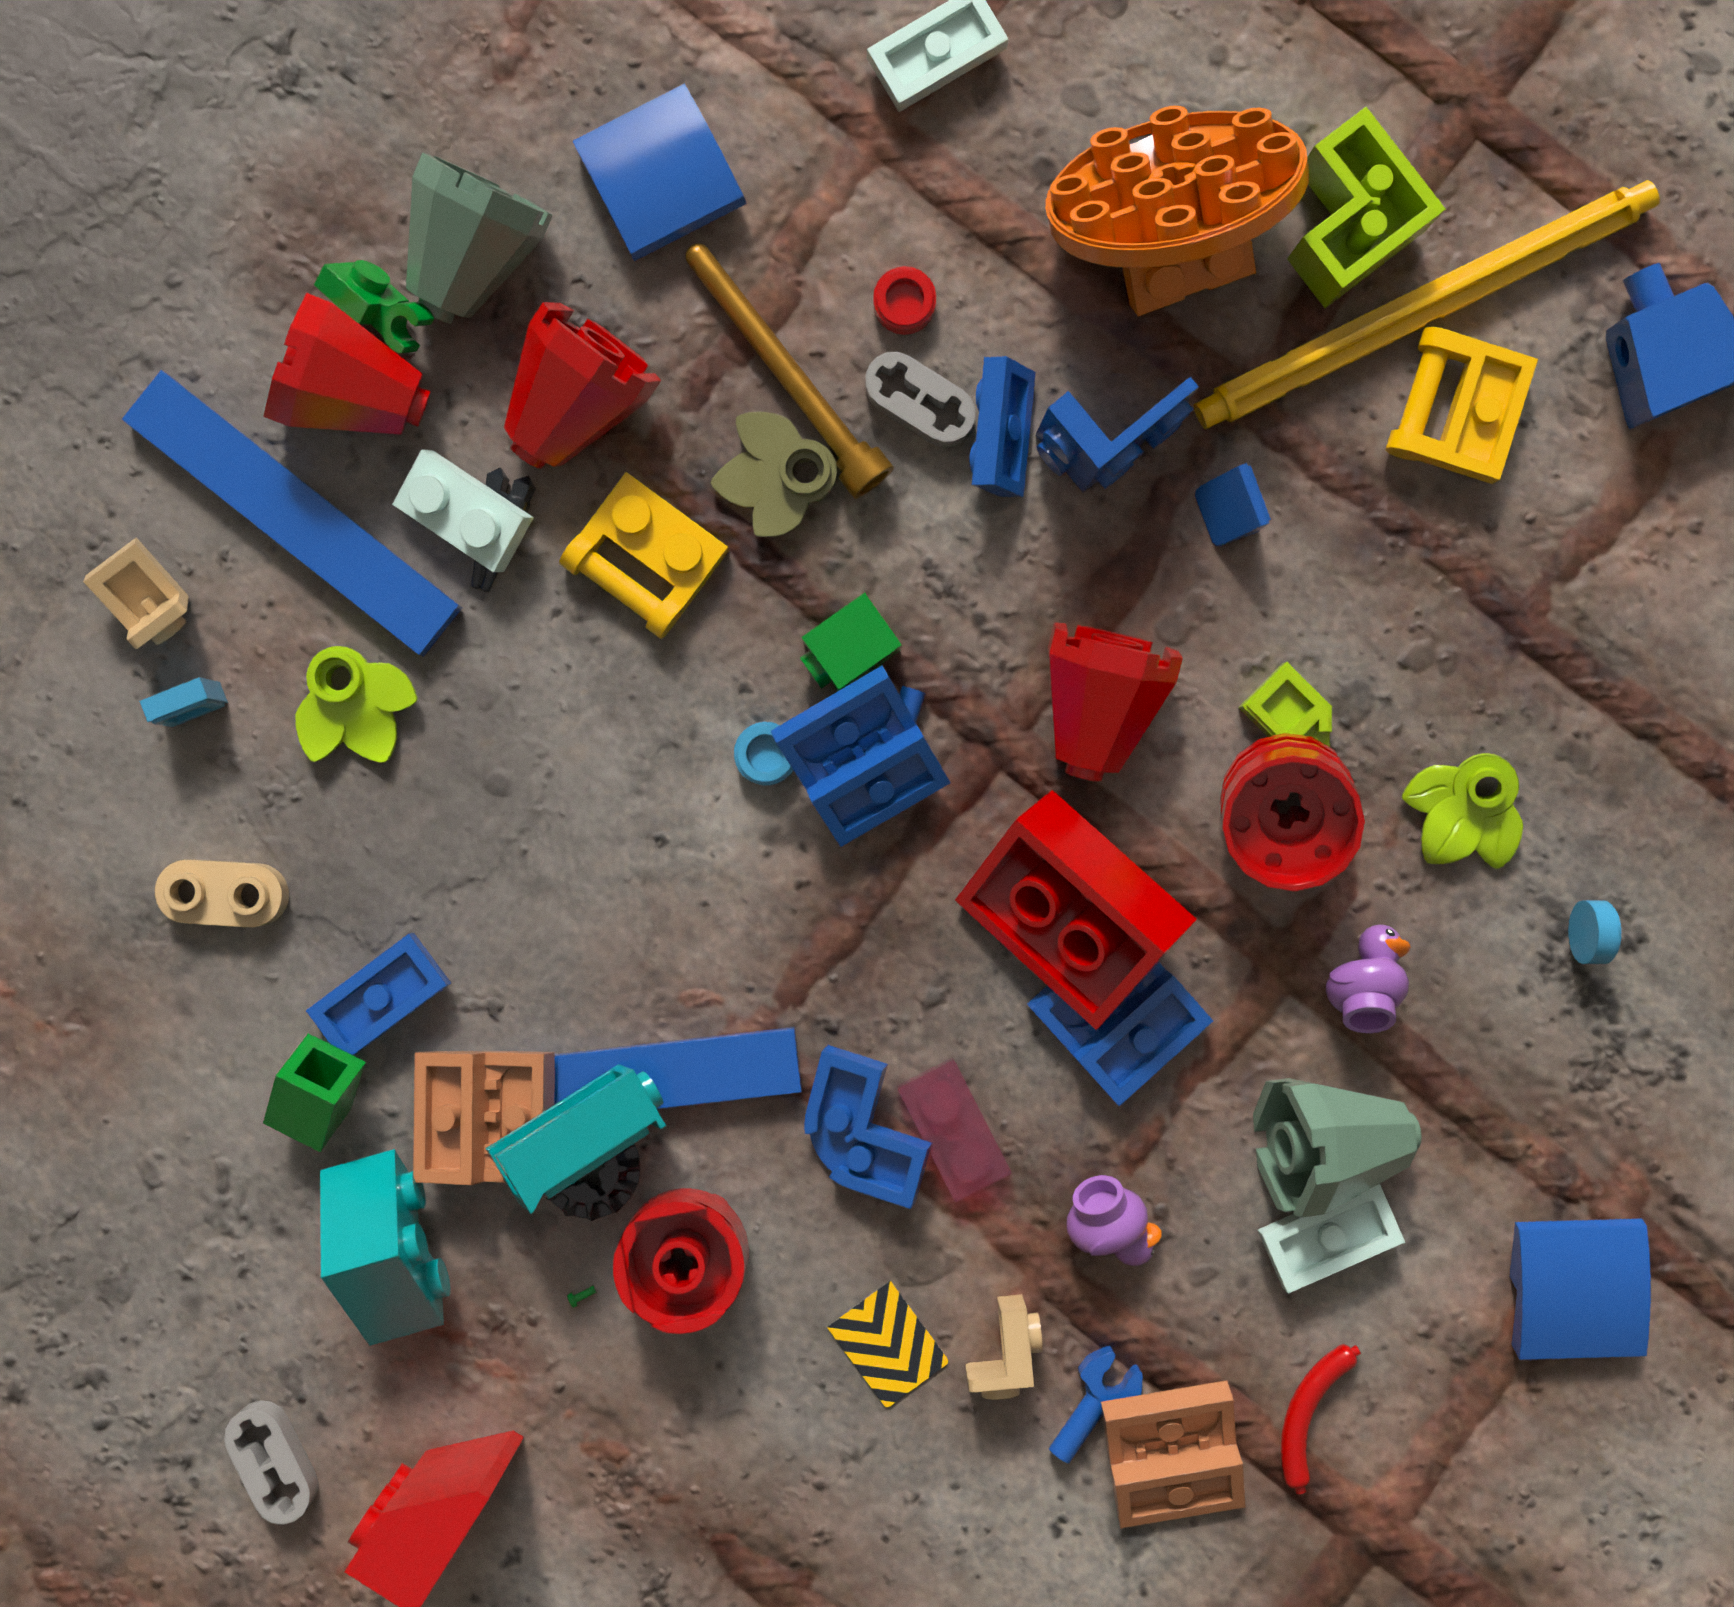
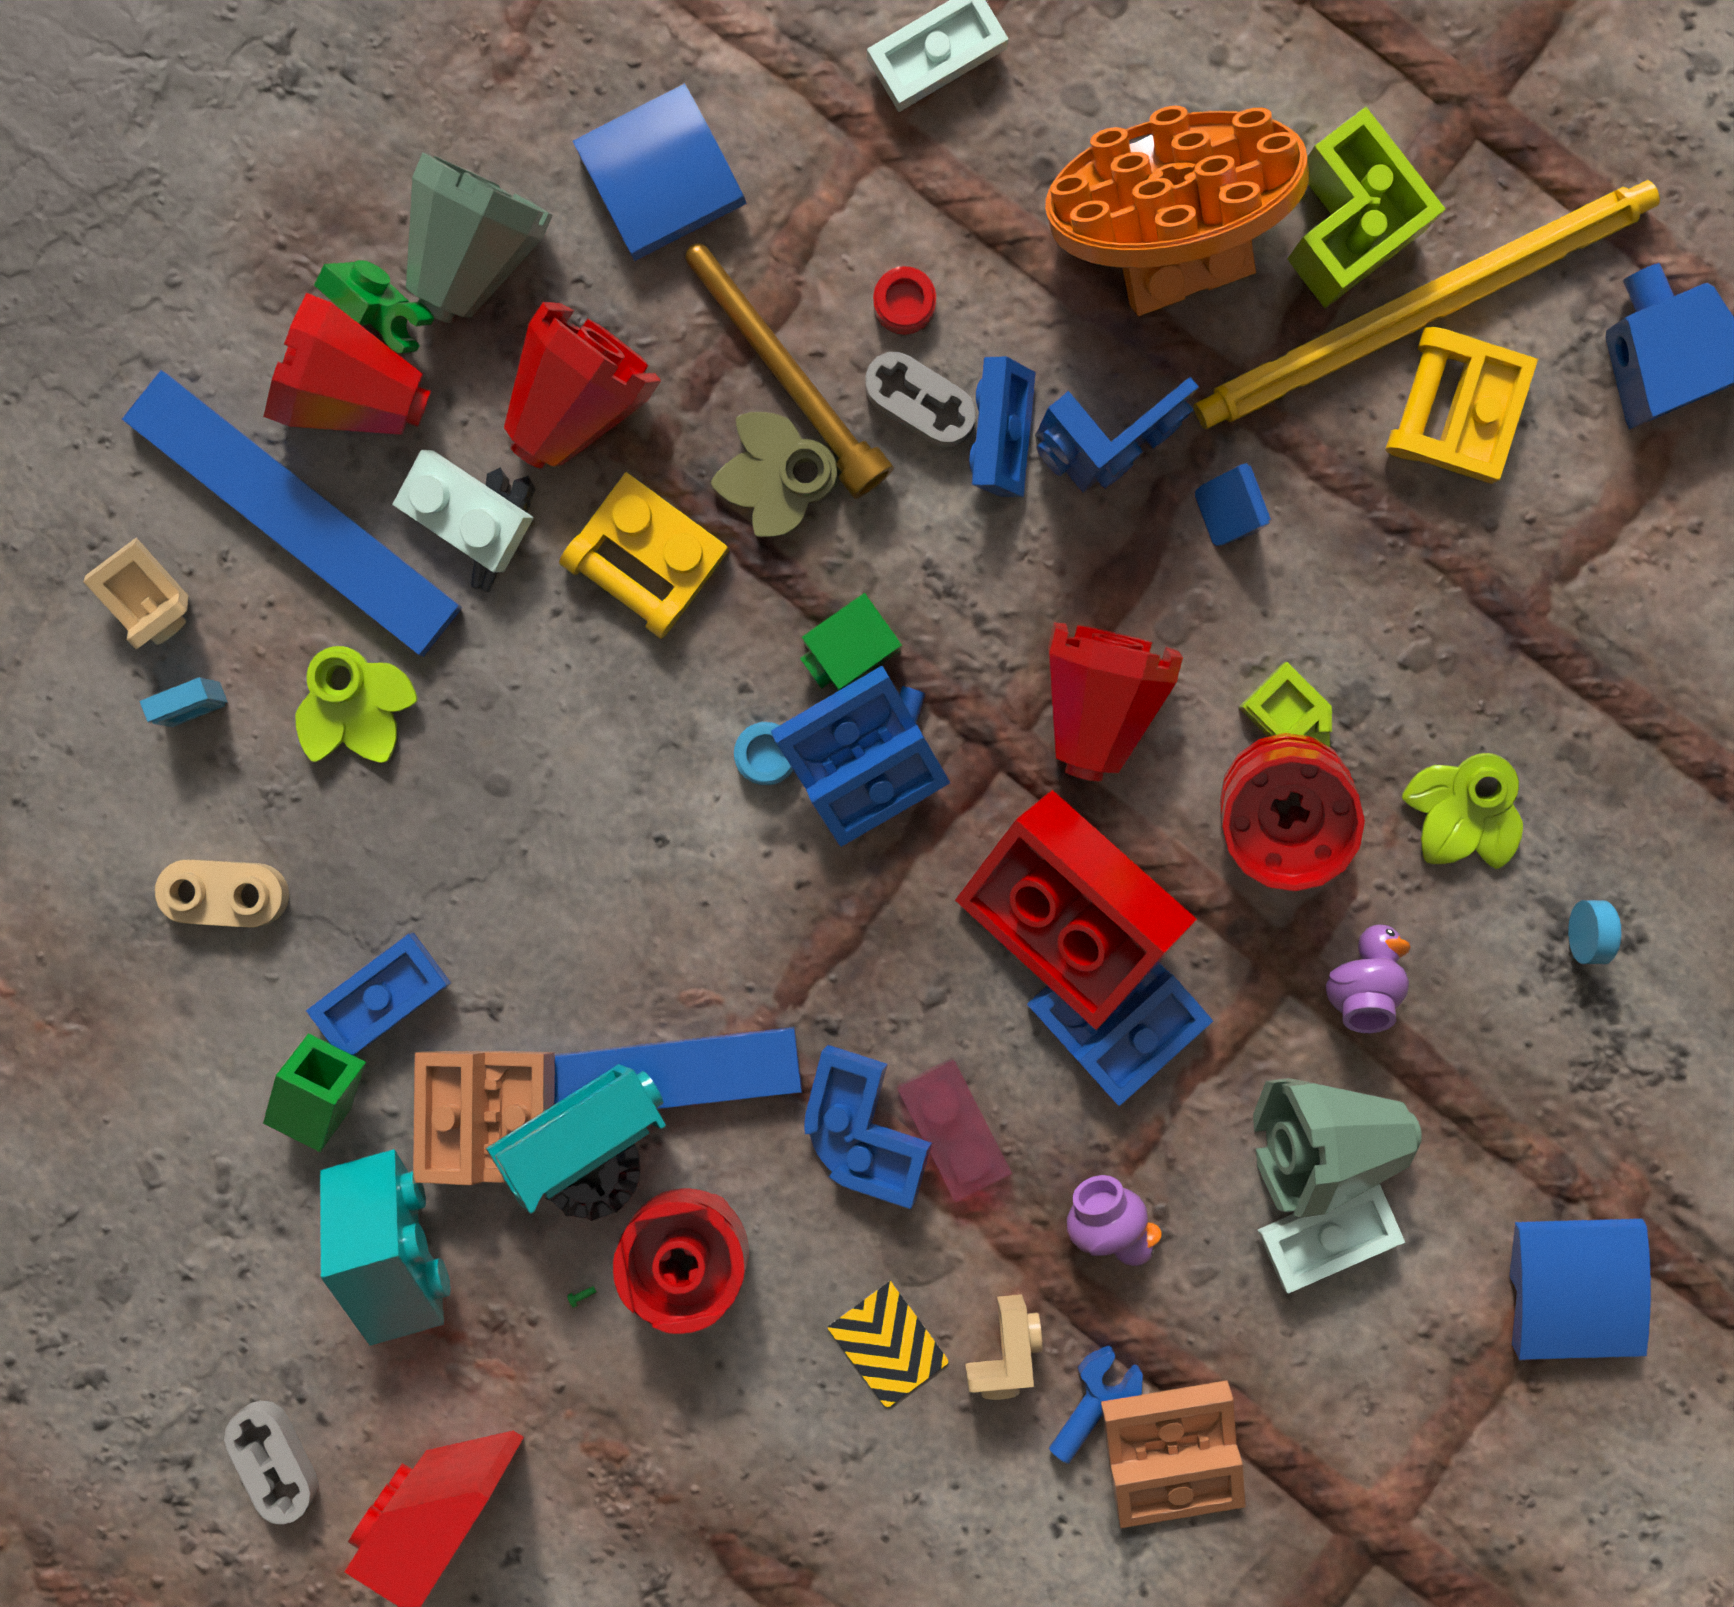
(1302, 1408): red piece -> none

